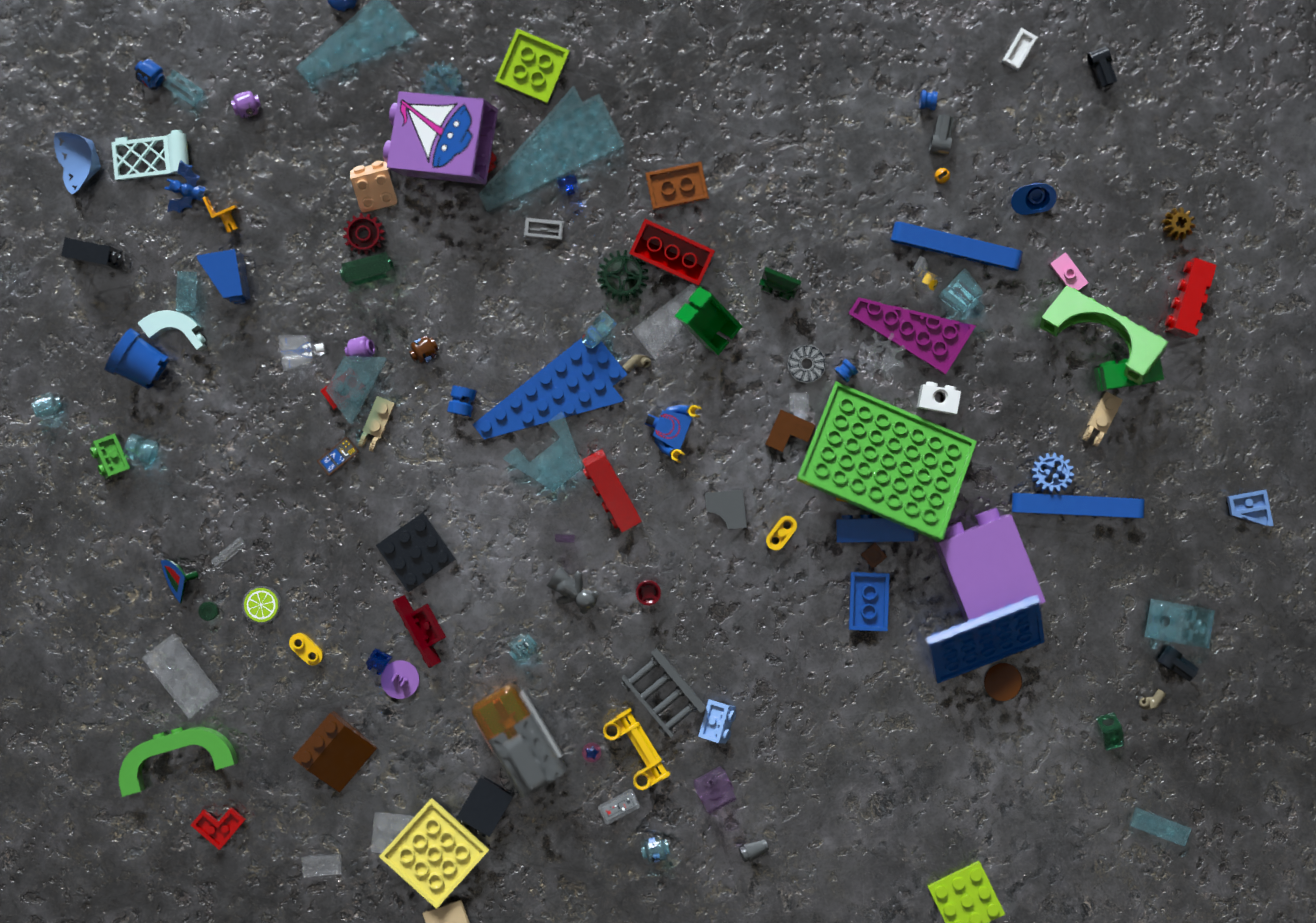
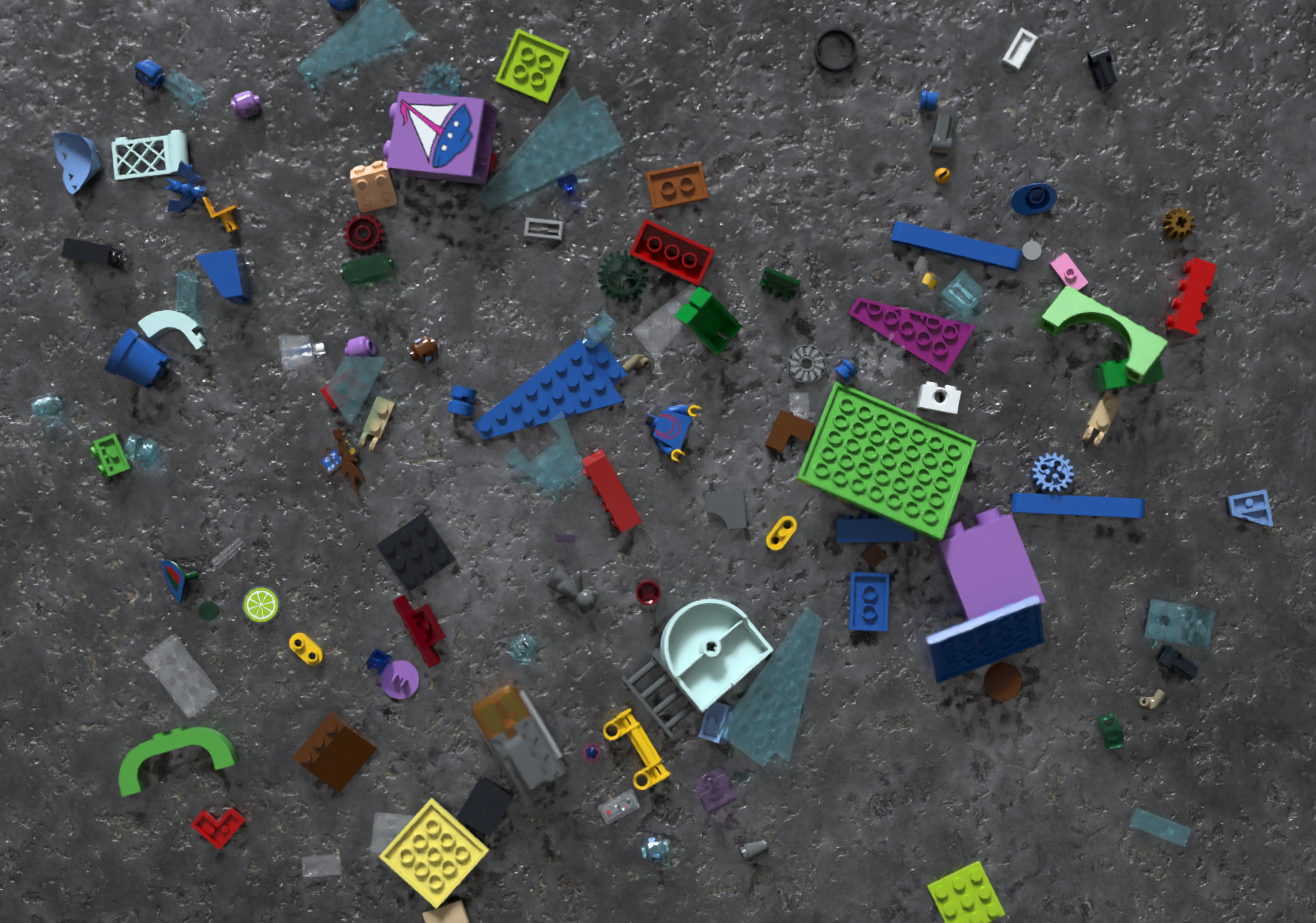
(347, 465): none -> reddish brown piece
(734, 652): none -> light aqua piece
(772, 705): none -> clear light blue wing
(840, 31): none -> black tyre
(1031, 250): none -> light grey tile

